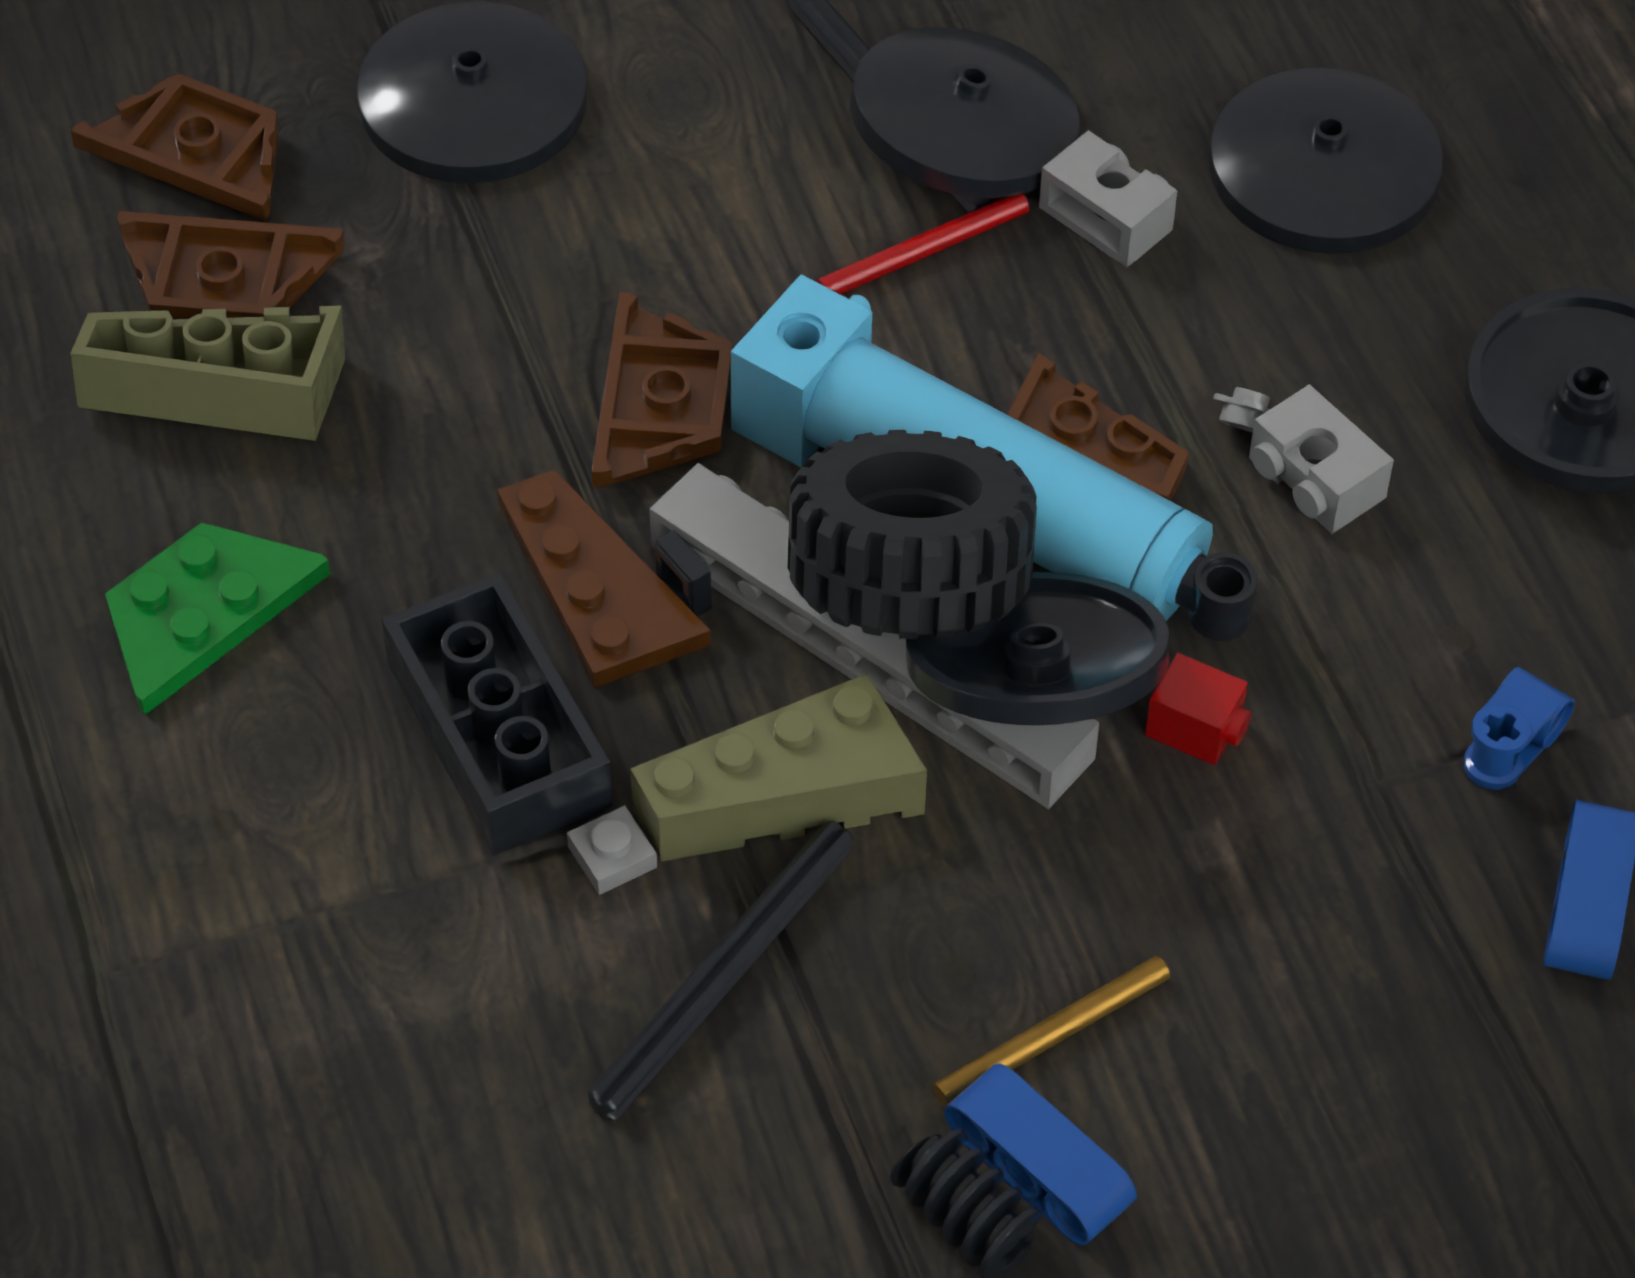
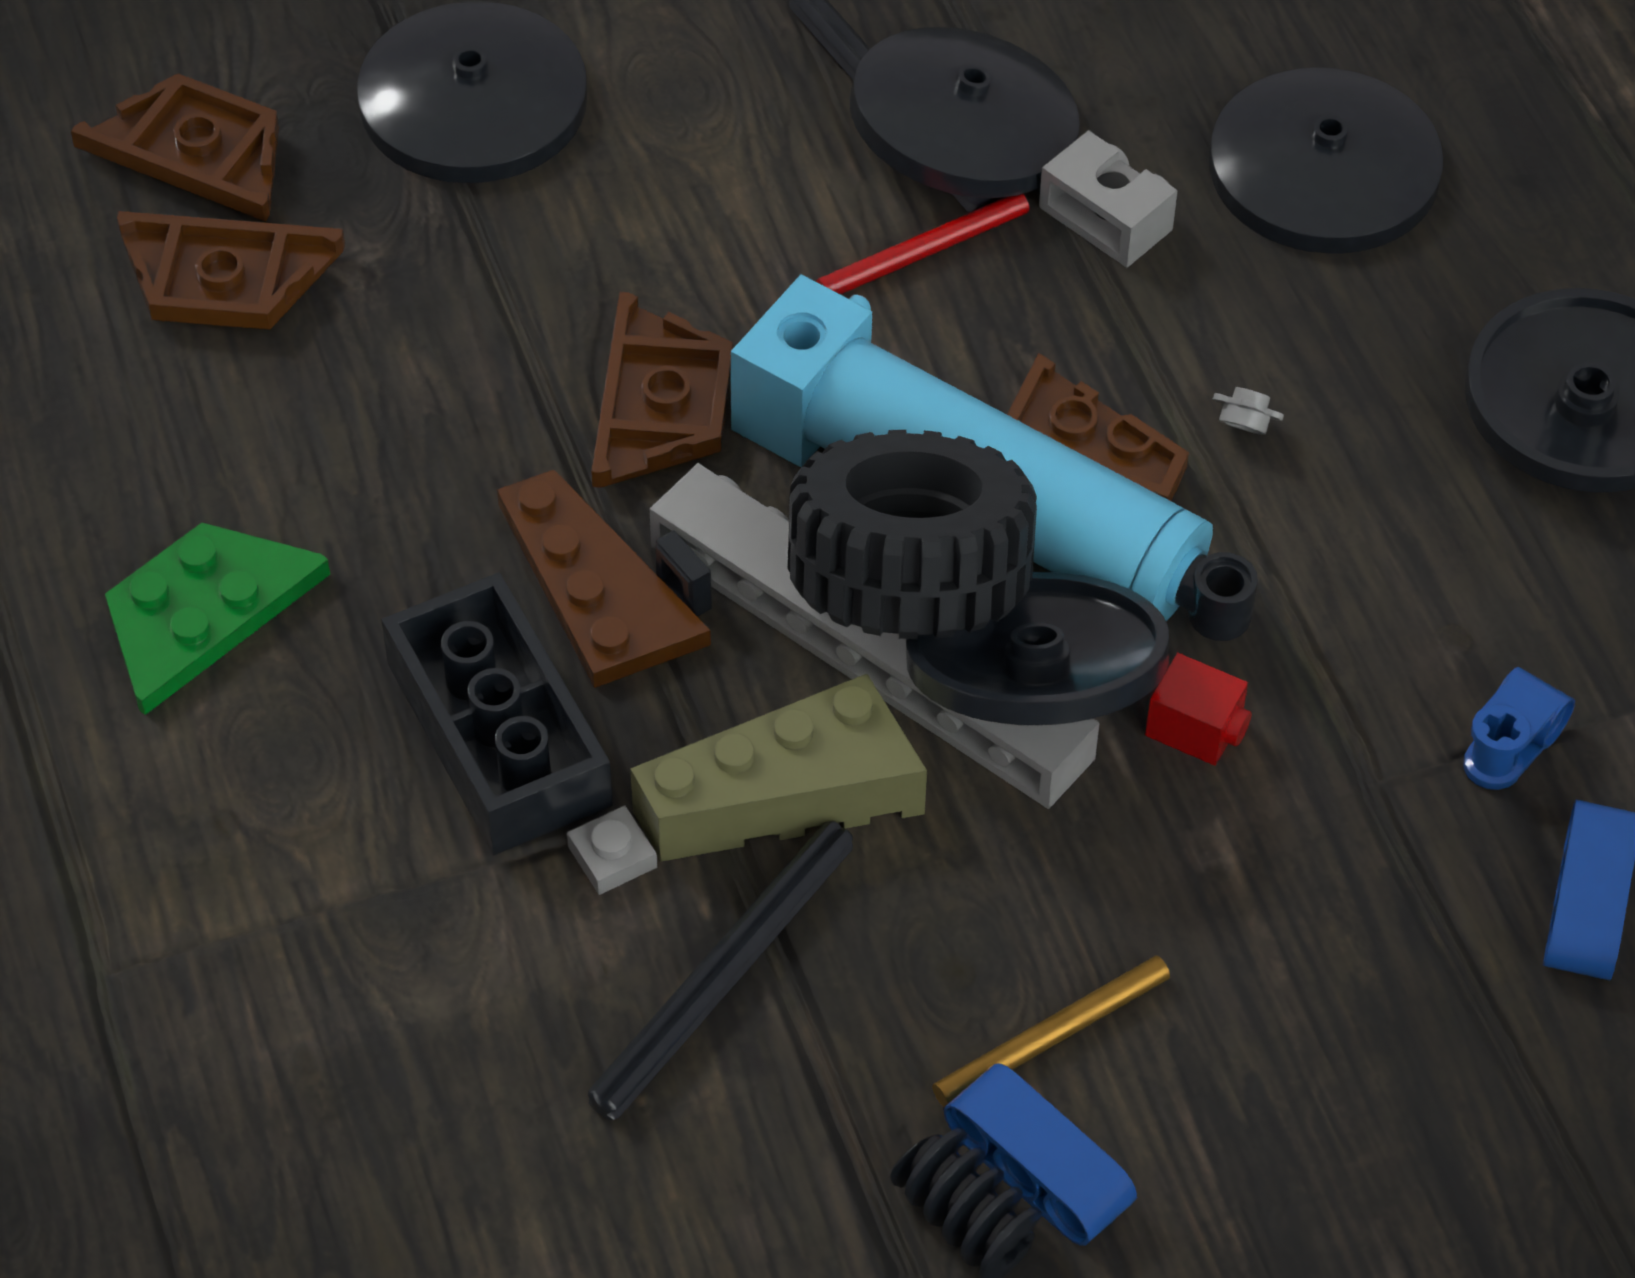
(213, 369): olive wedge -> none
(1321, 457): light grey brick -> none

